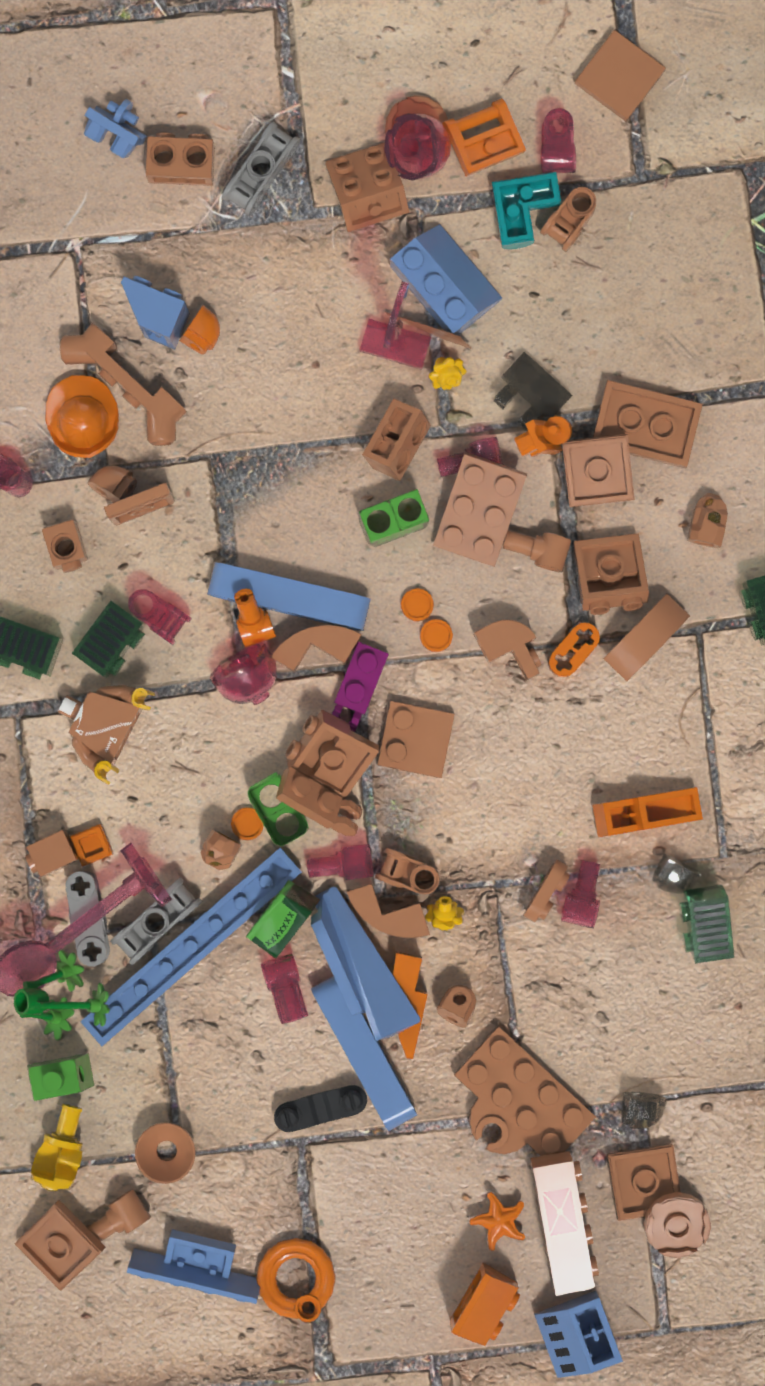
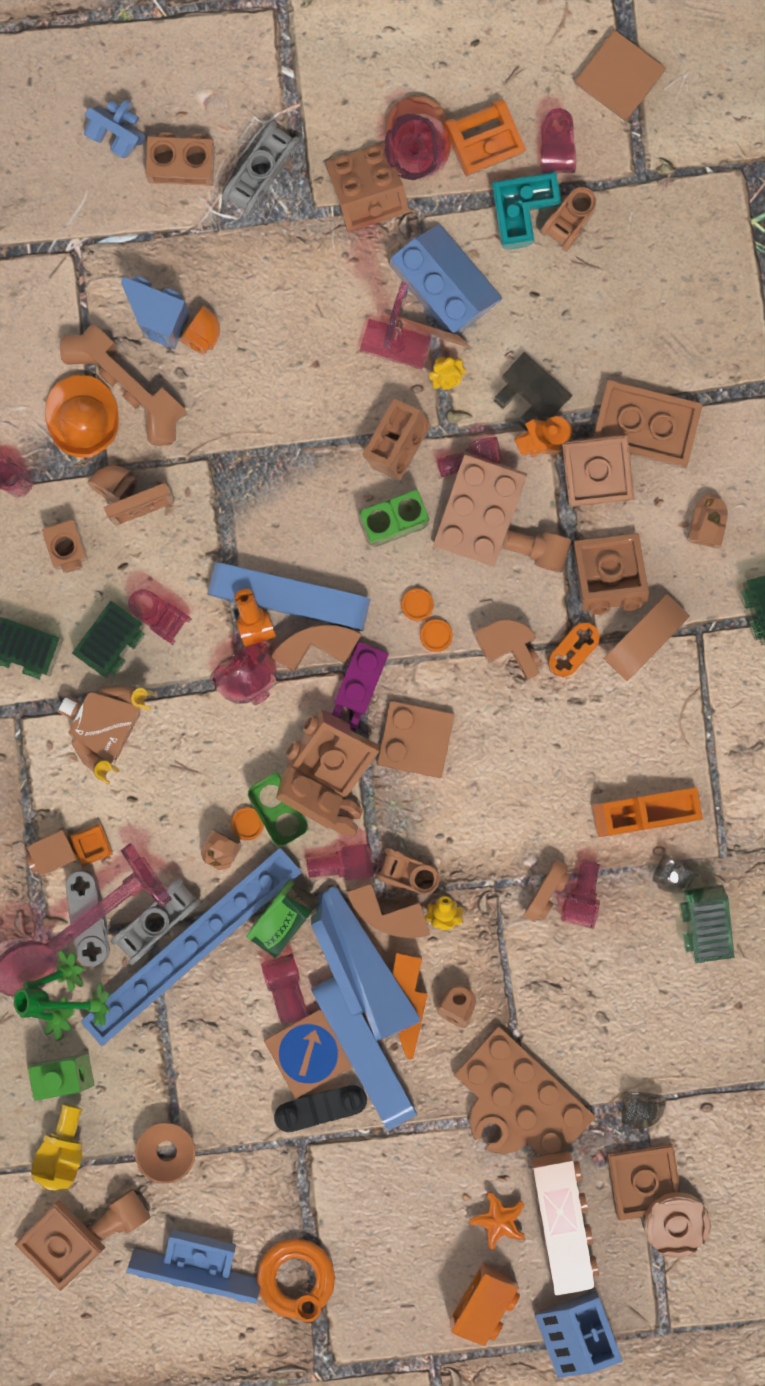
(308, 1053): none -> tile

